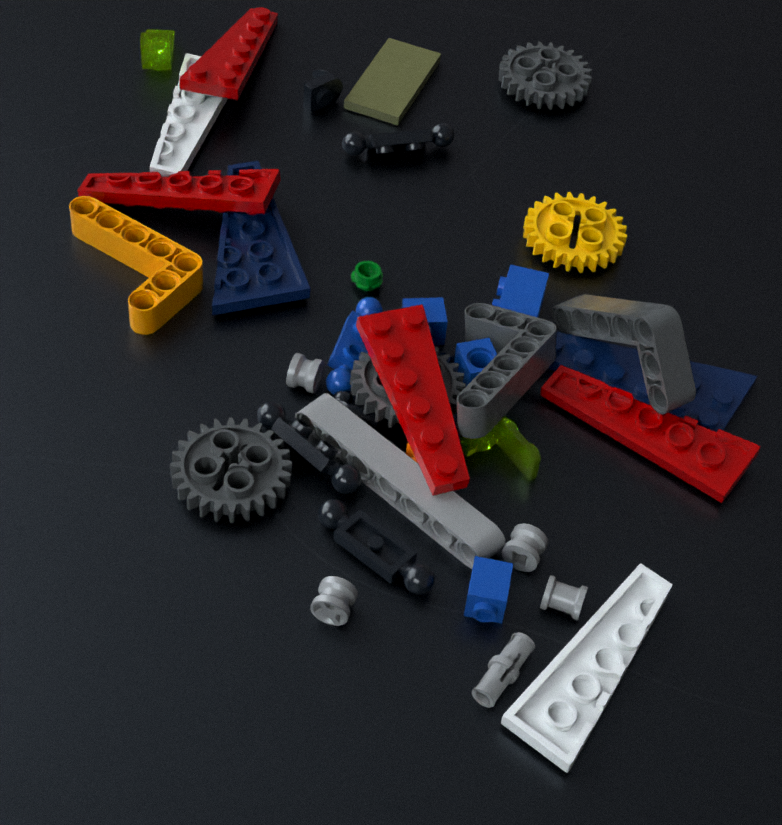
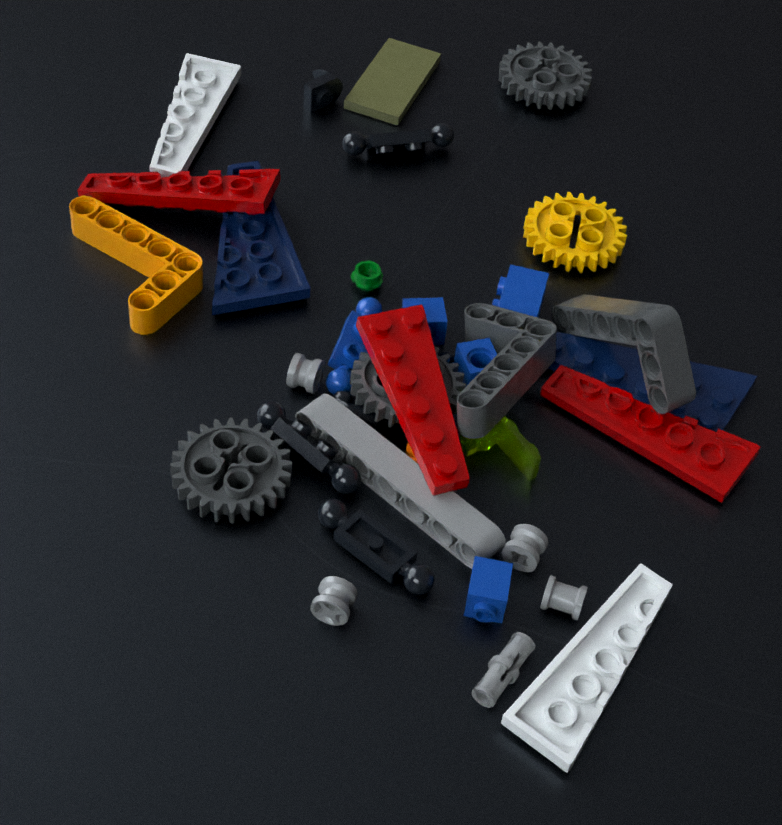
(157, 49): clear neon green bracket -> none
(230, 61): red wing -> none

